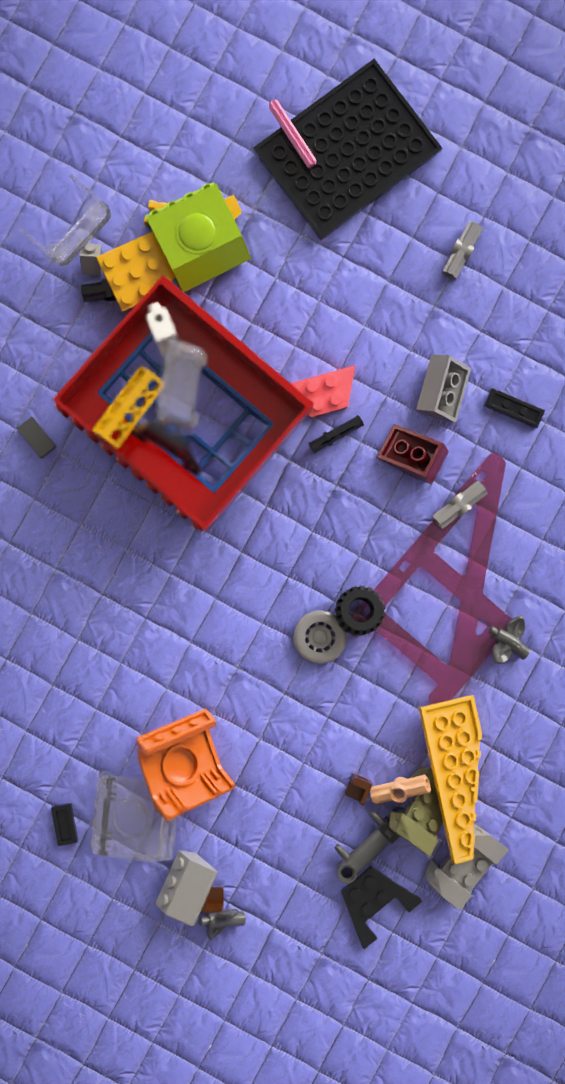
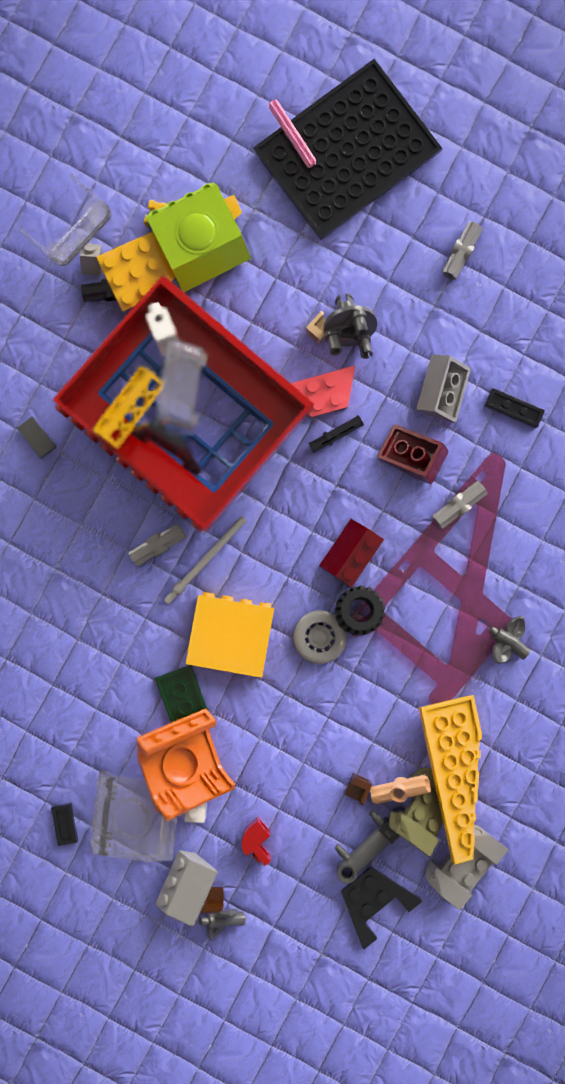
(157, 544): none -> light grey piece
(180, 586): none -> light grey bar
(180, 693): none -> dark green tile
(197, 814): none -> white brick
(230, 635): none -> yellow panel
(252, 838): none -> red brick
(315, 328): none -> tan panel
(350, 327): none -> dark grey piece
(351, 552): none -> dark red slope

